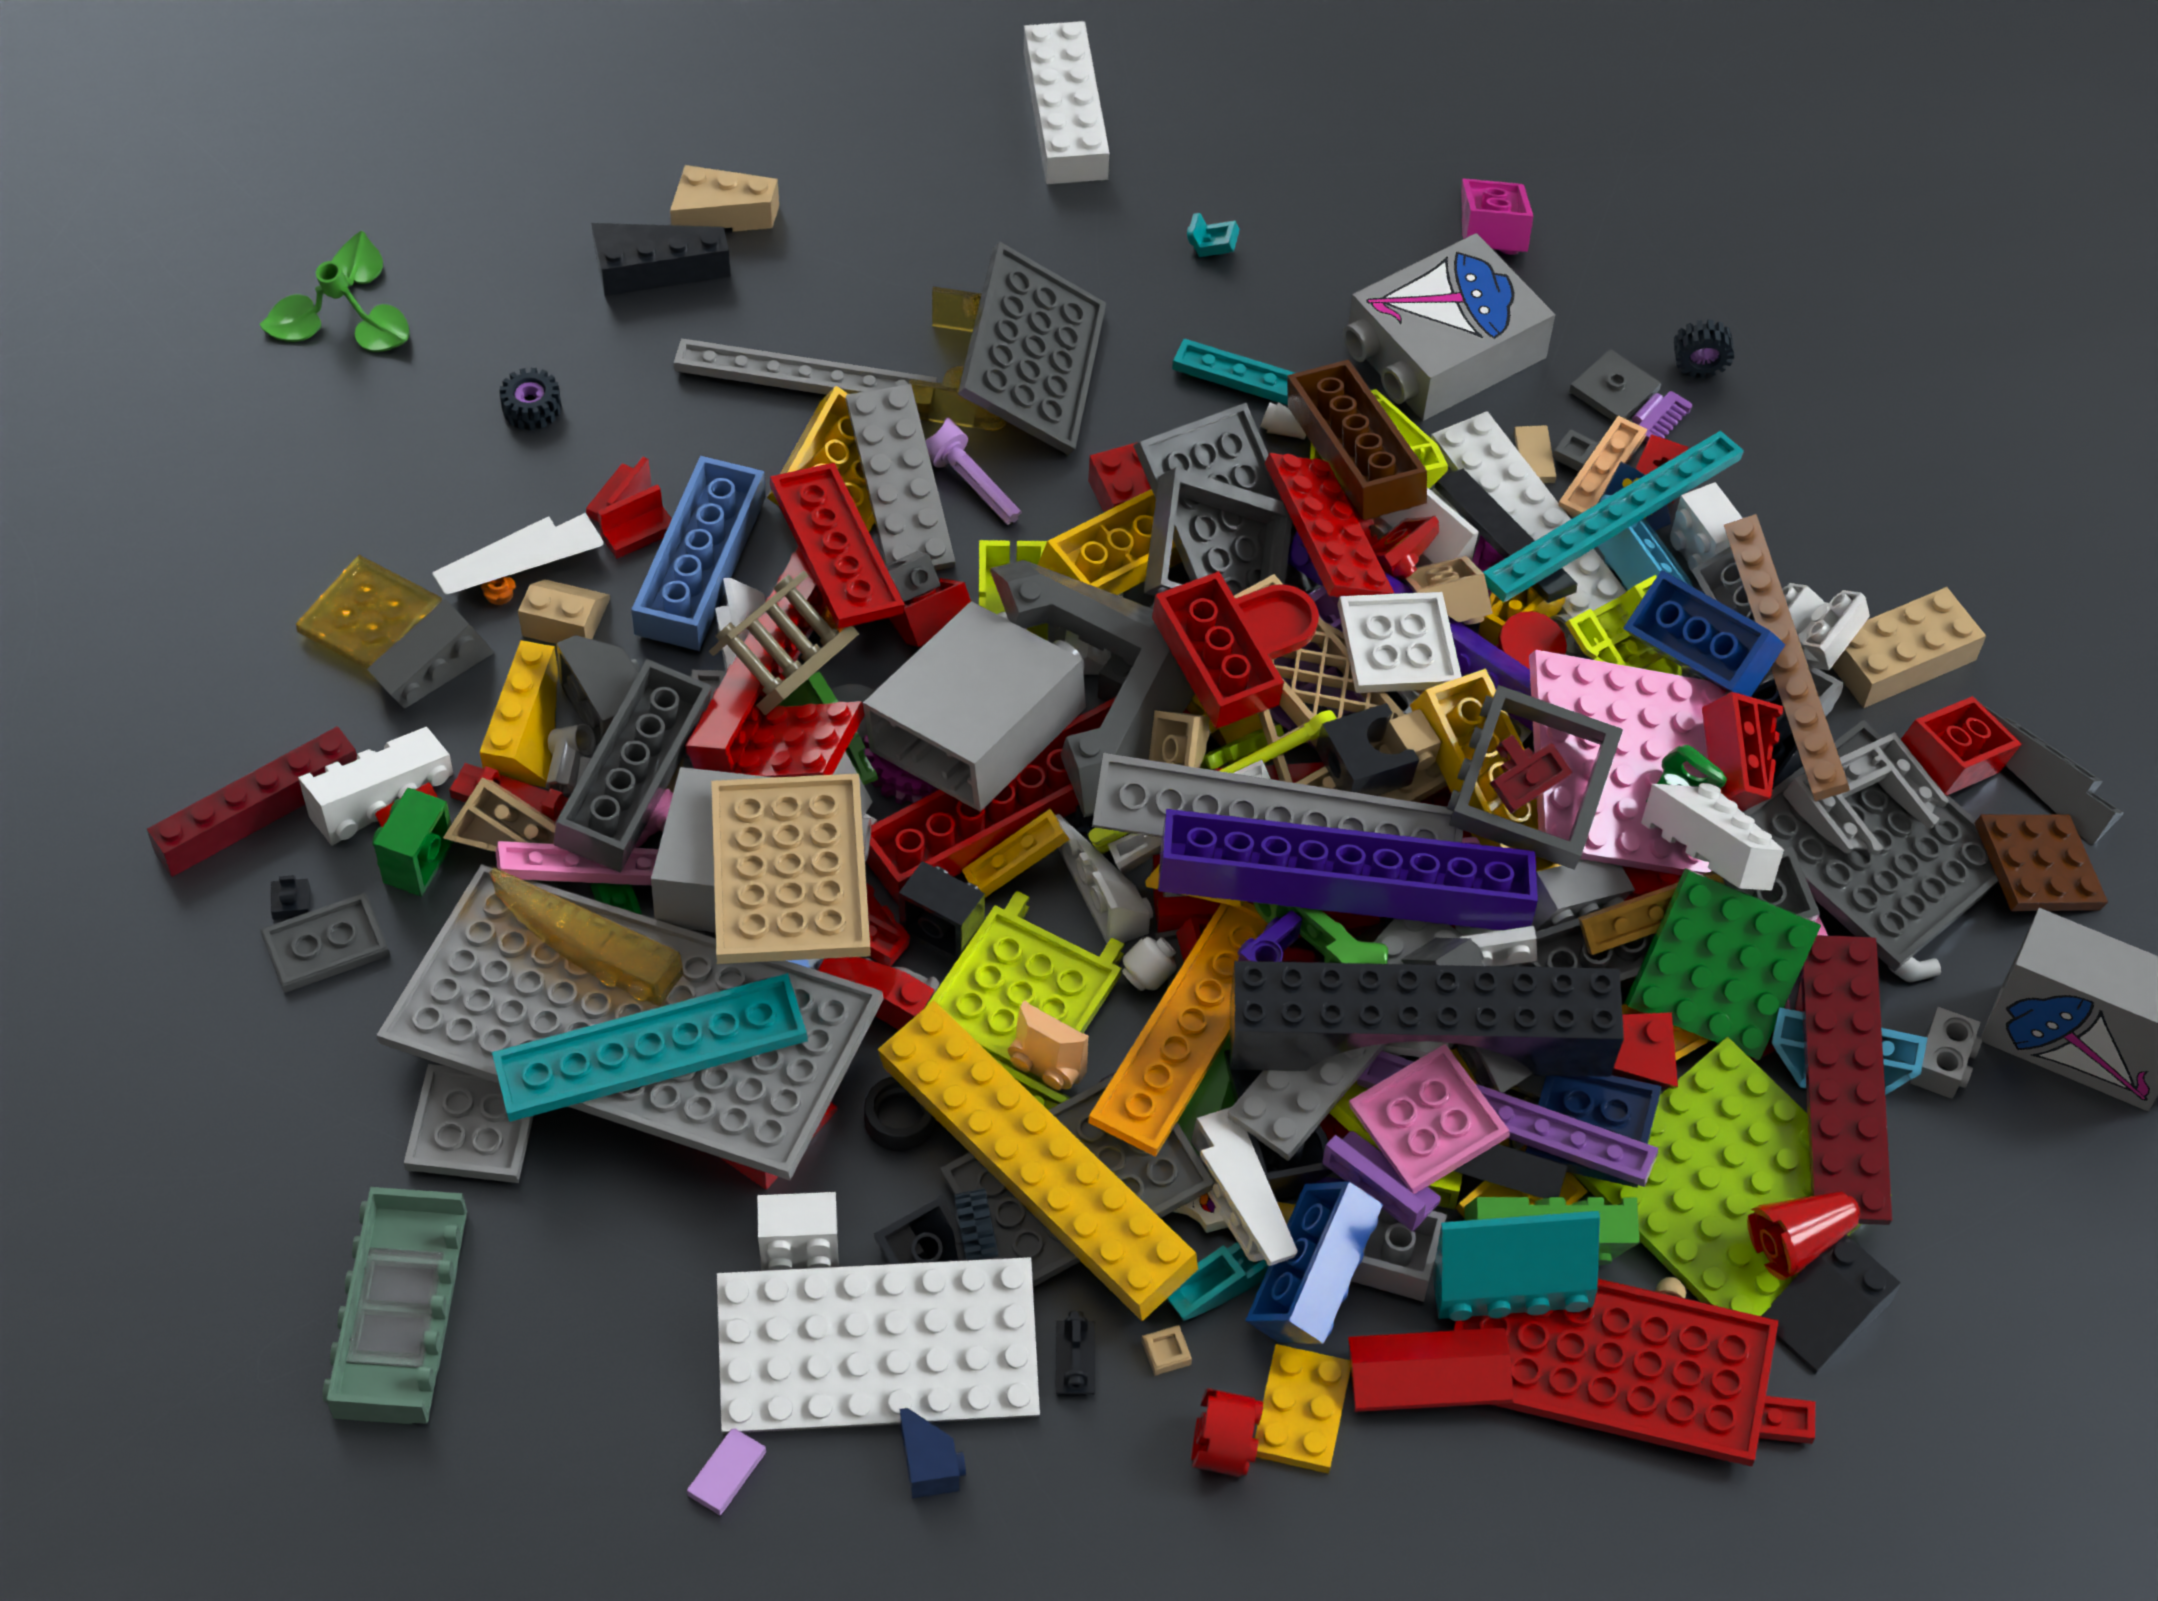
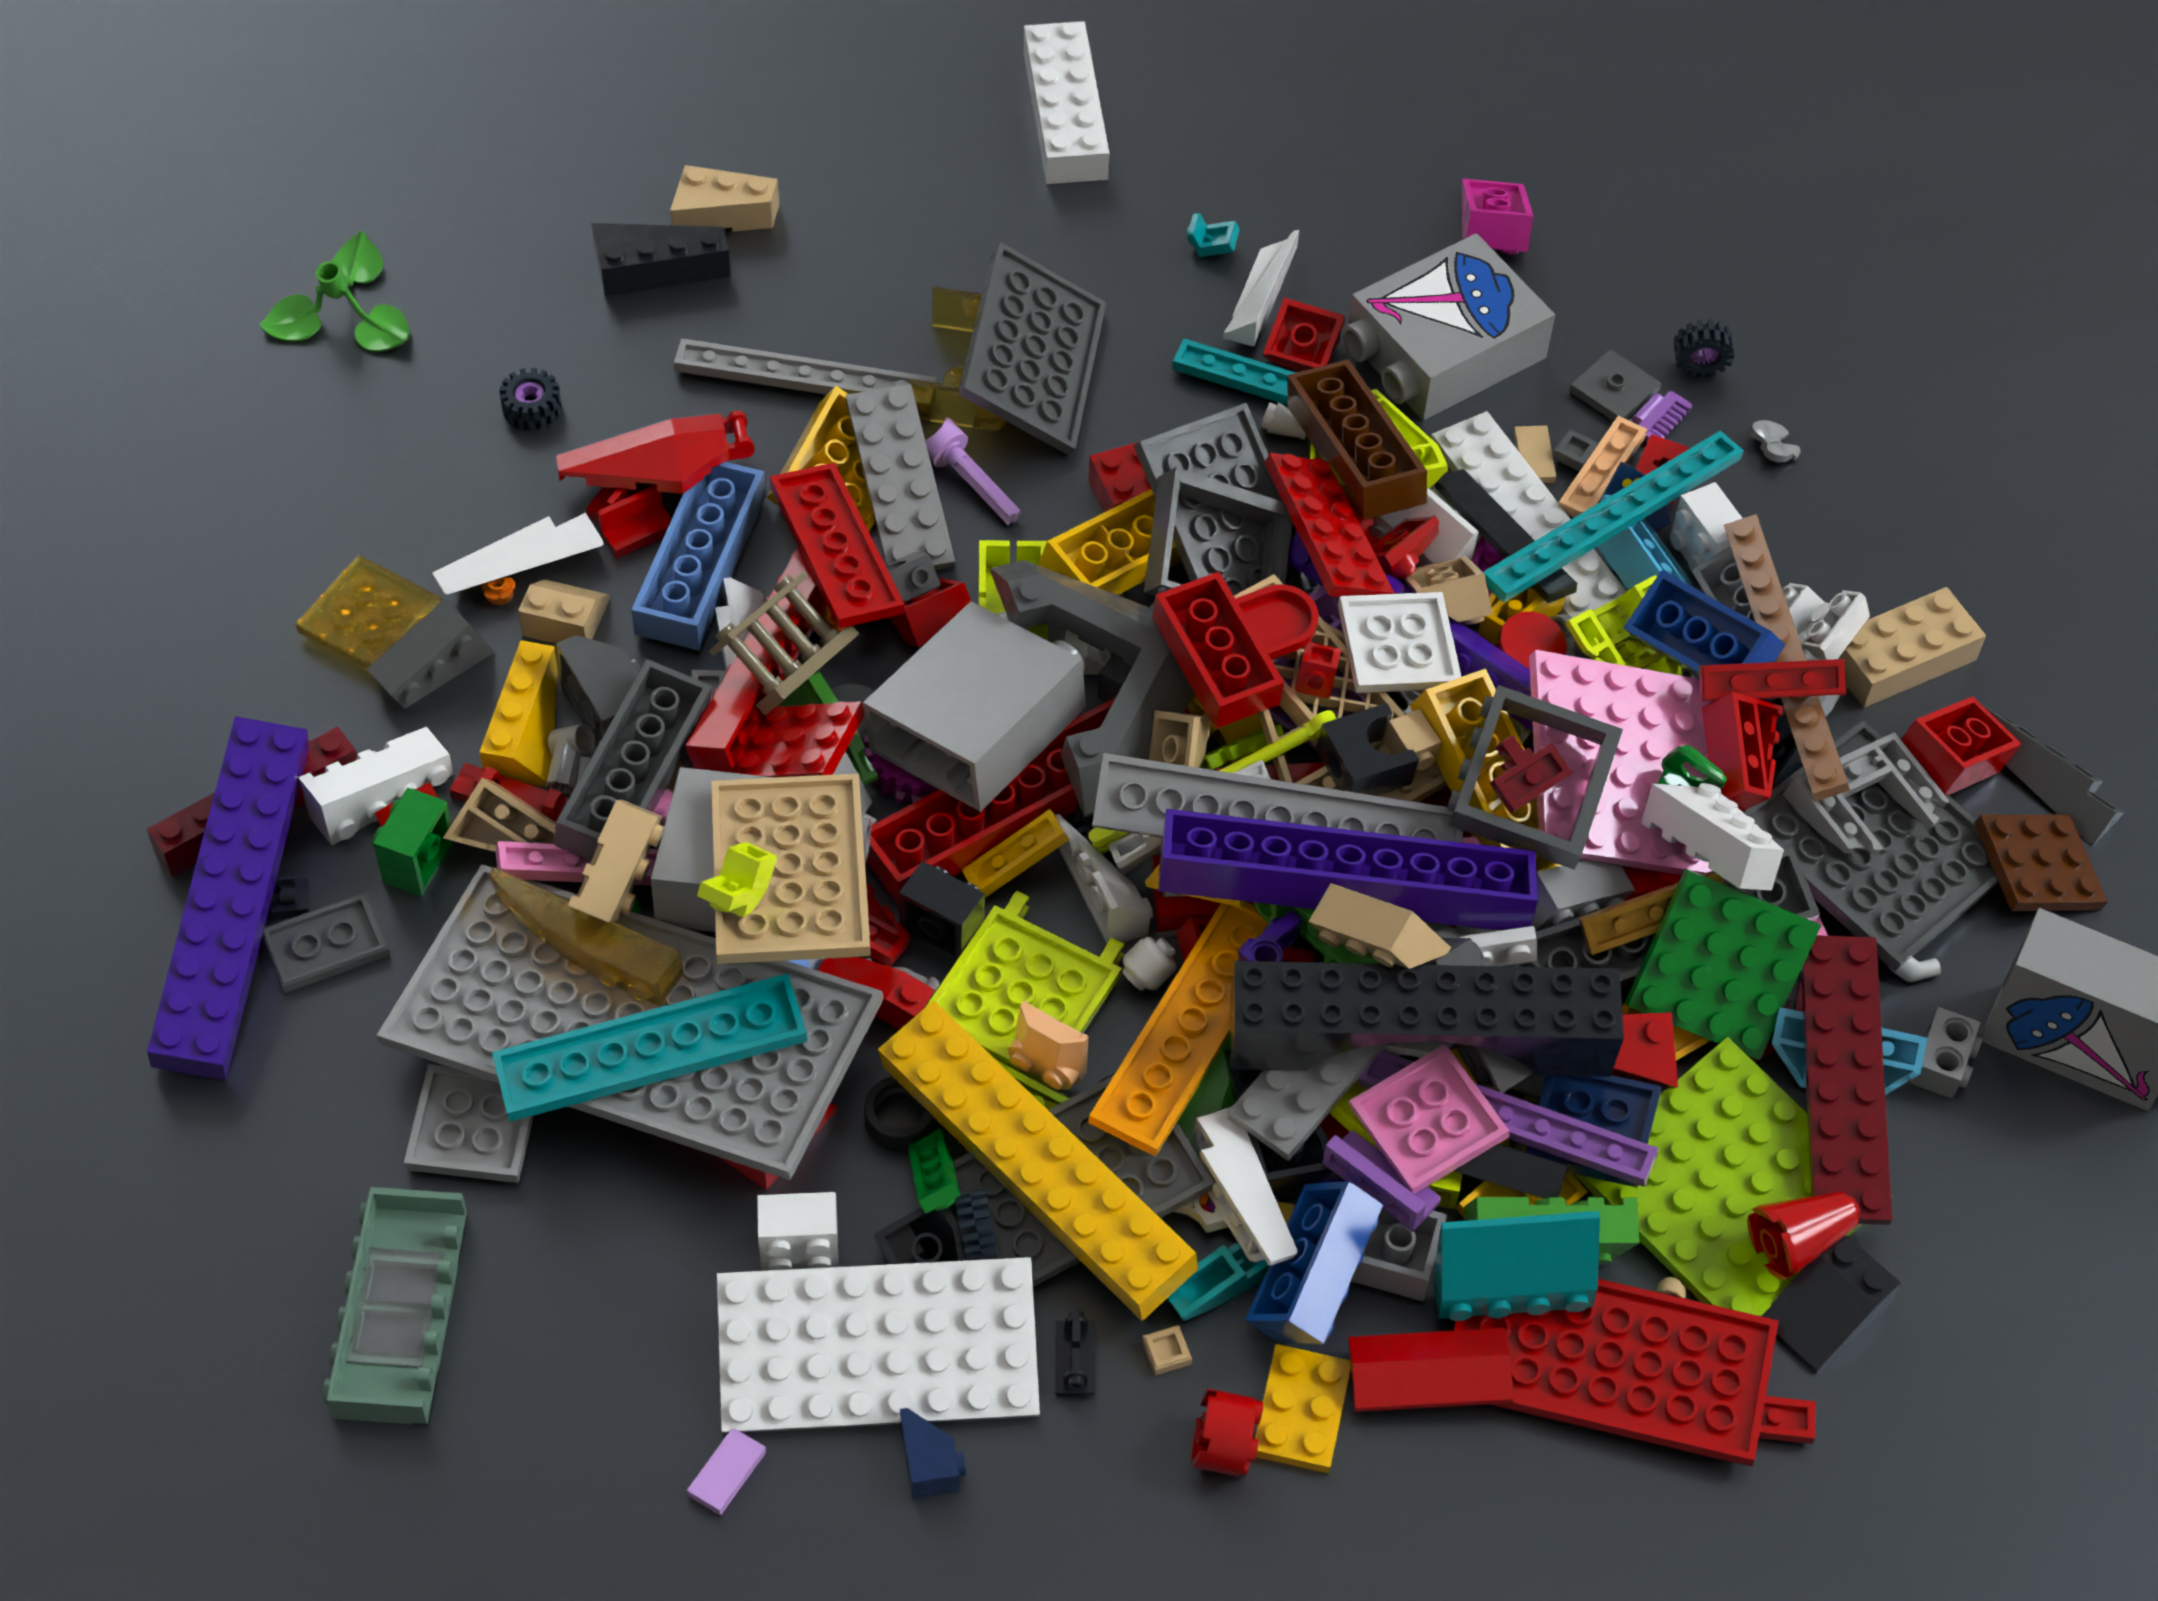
(228, 899): none -> dark purple brick
(618, 862): none -> tan wedge
(666, 454): none -> red windscreen
(741, 880): none -> neon yellow brick
(933, 1171): none -> green plate
(1261, 291): none -> white wedge
(1303, 336): none -> red slope
(1318, 670): none -> red bracket
(1375, 929): none -> tan slope
(1771, 435): none -> light grey piece
(1773, 679): none -> red tile

